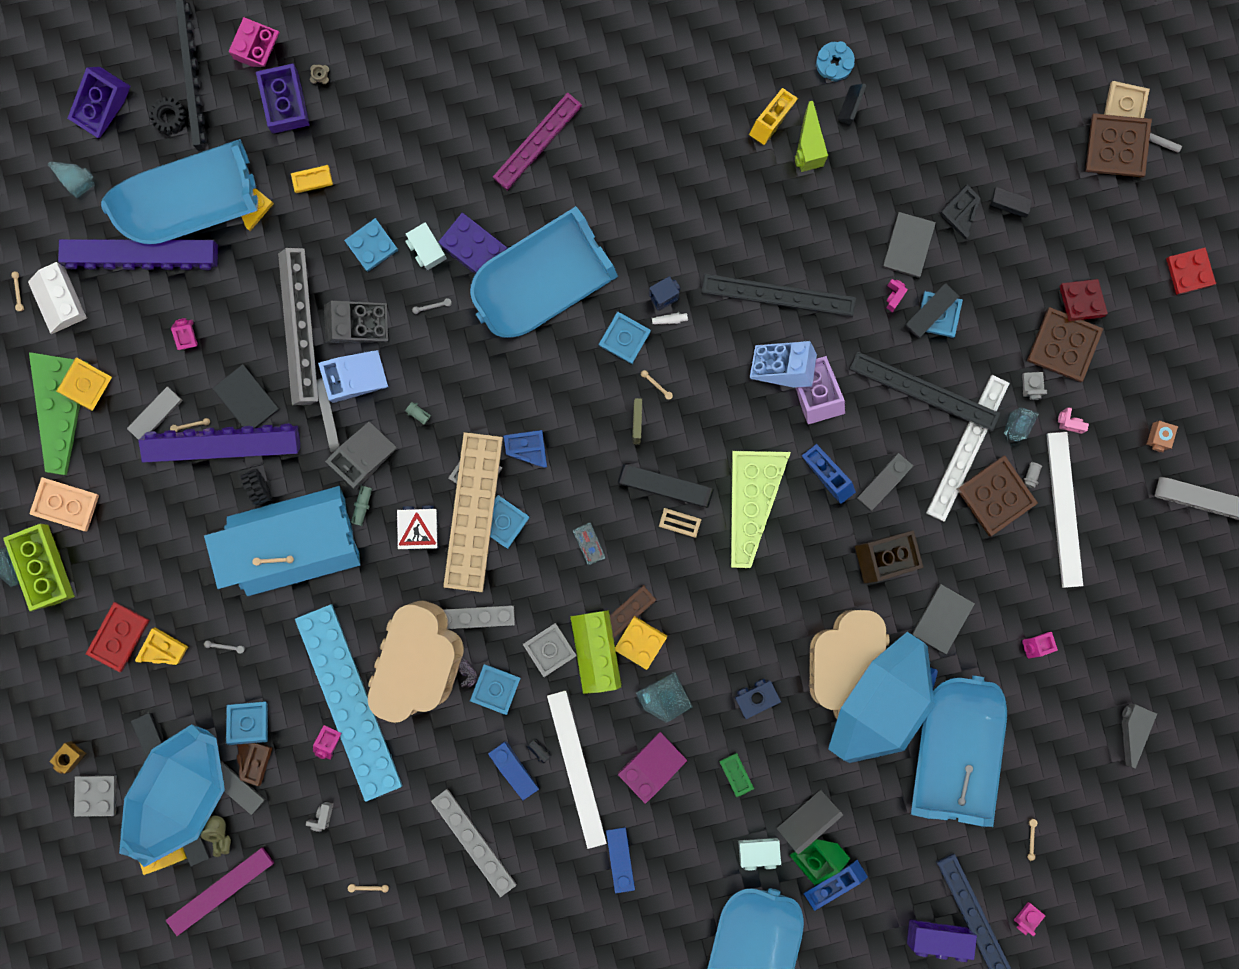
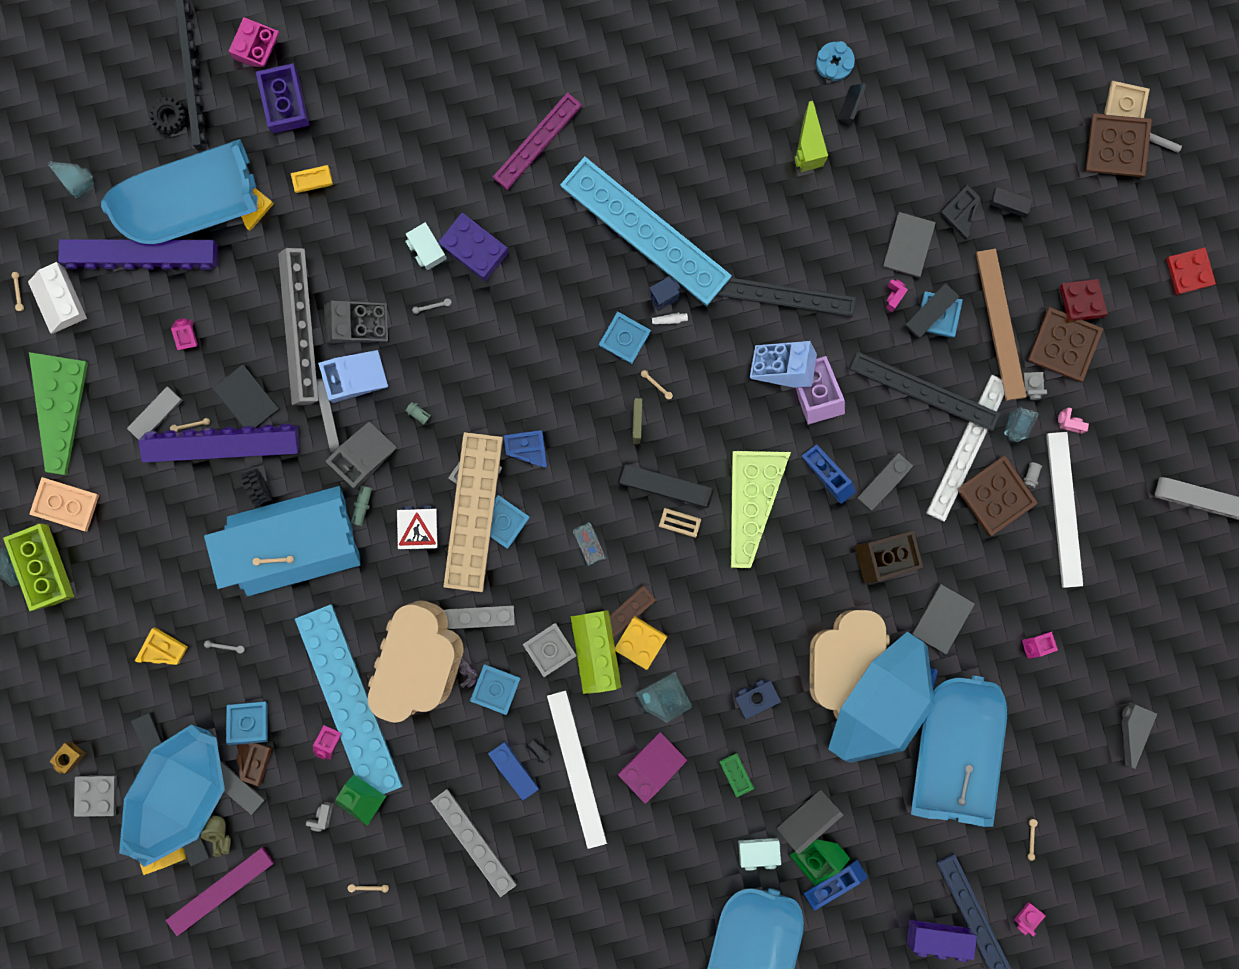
(84, 384): yellow plate -> none
(97, 100): dark purple slope -> none
(117, 637): red tile -> none
(315, 69): dark tan plate -> none
(359, 799): none -> green slope
(371, 245): dark azure plate -> none
(540, 276): dark azure panel -> none
(620, 860): blue slope -> none
(645, 231): none -> medium azure plate
(772, 116): yellow slope -> none
(1000, 325): none -> medium nougat tile
(1162, 436): nougat brick -> none

